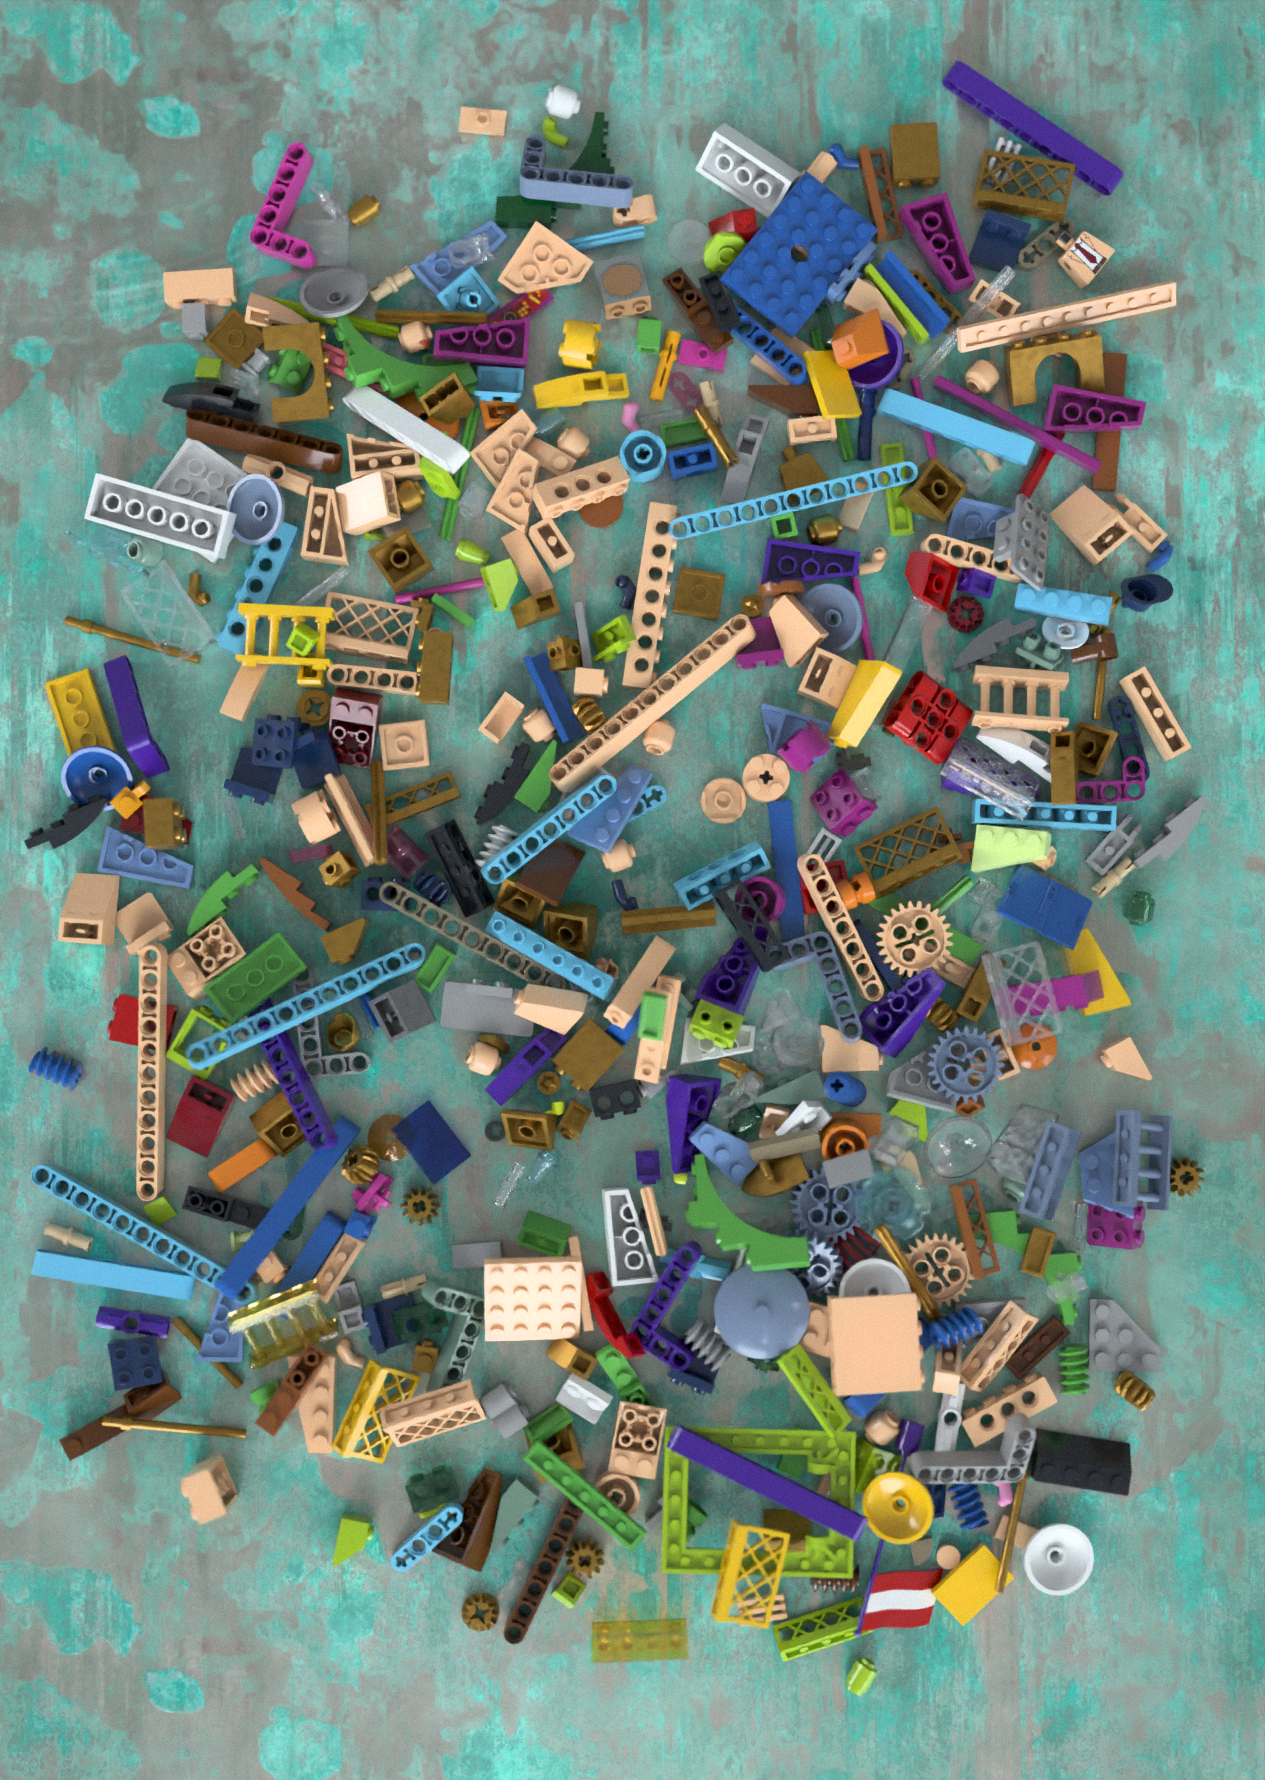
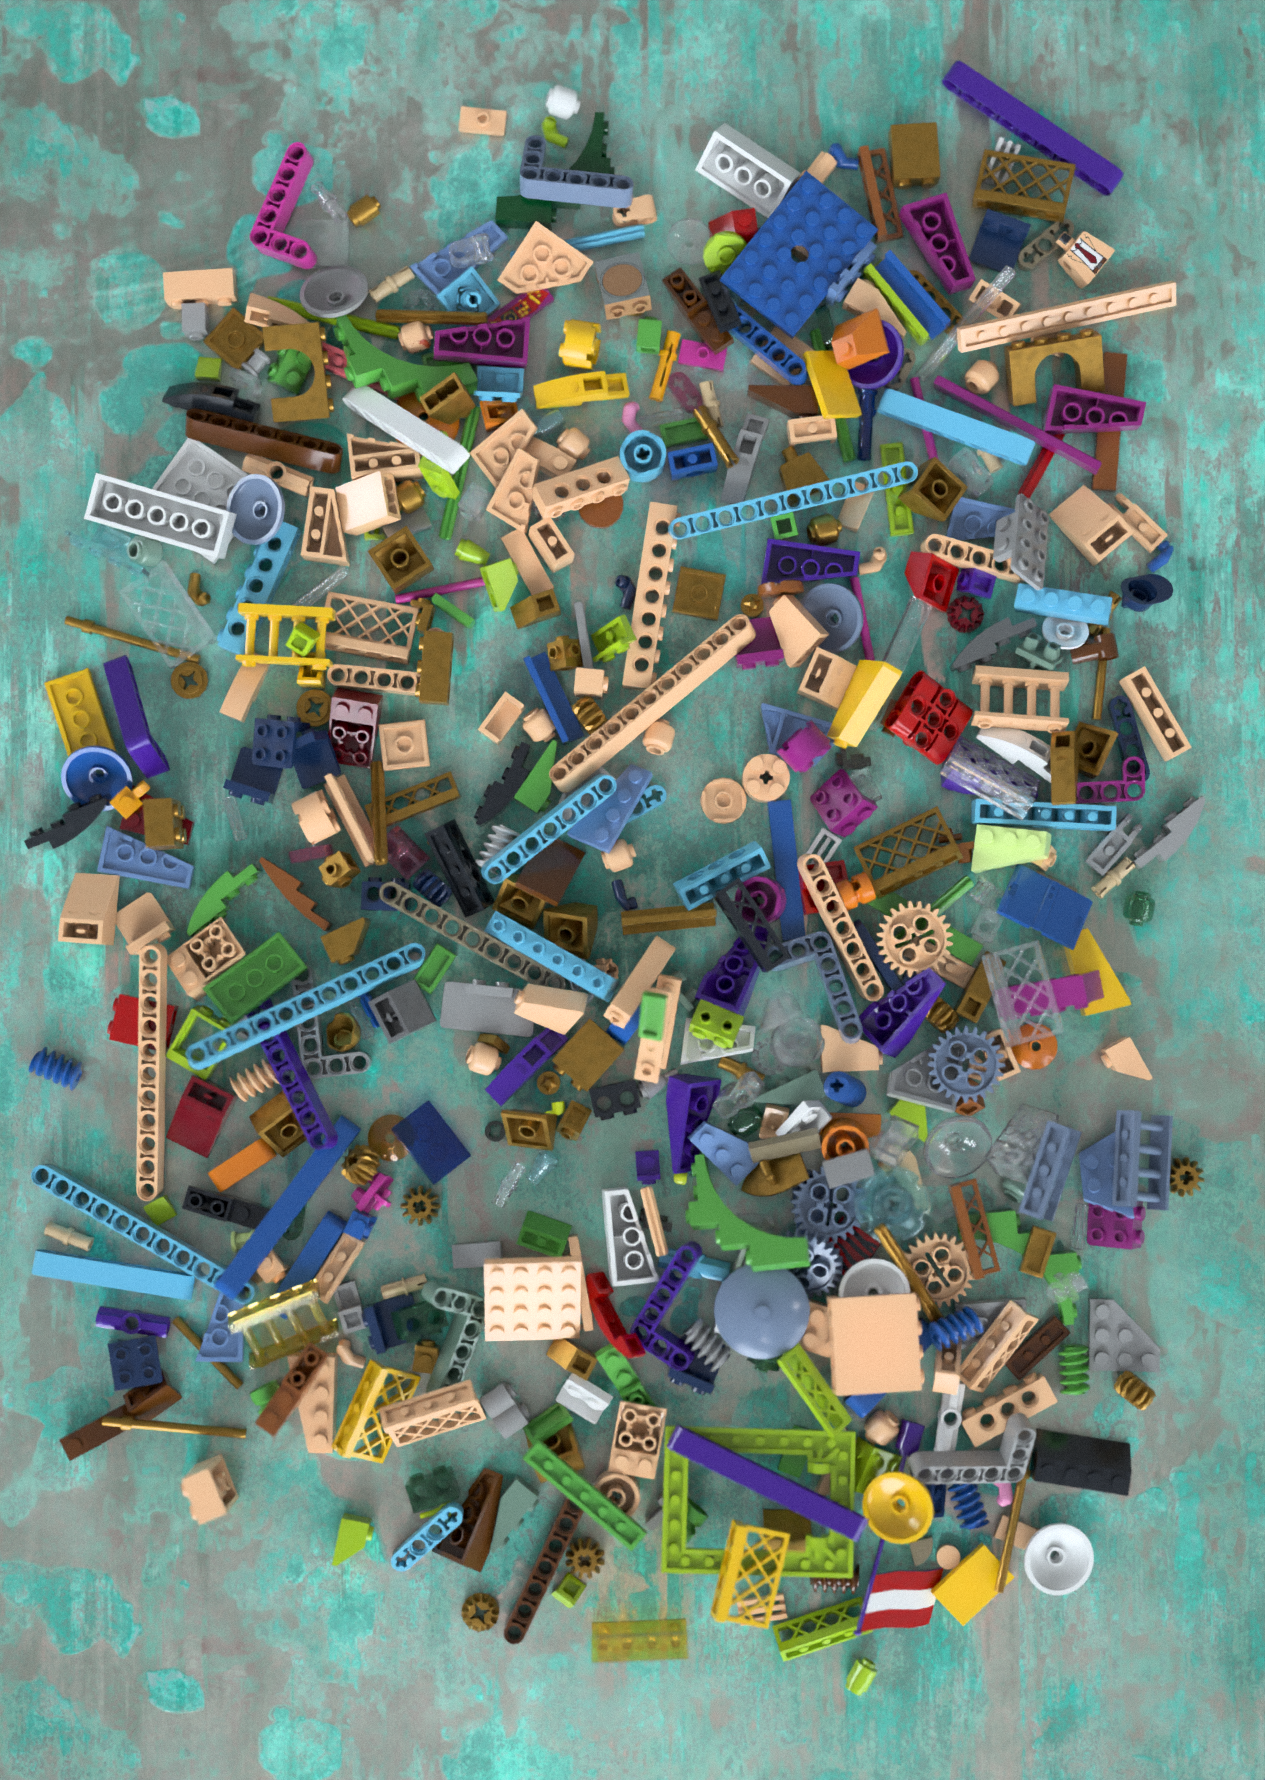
(179, 684): none -> pearl gold gear

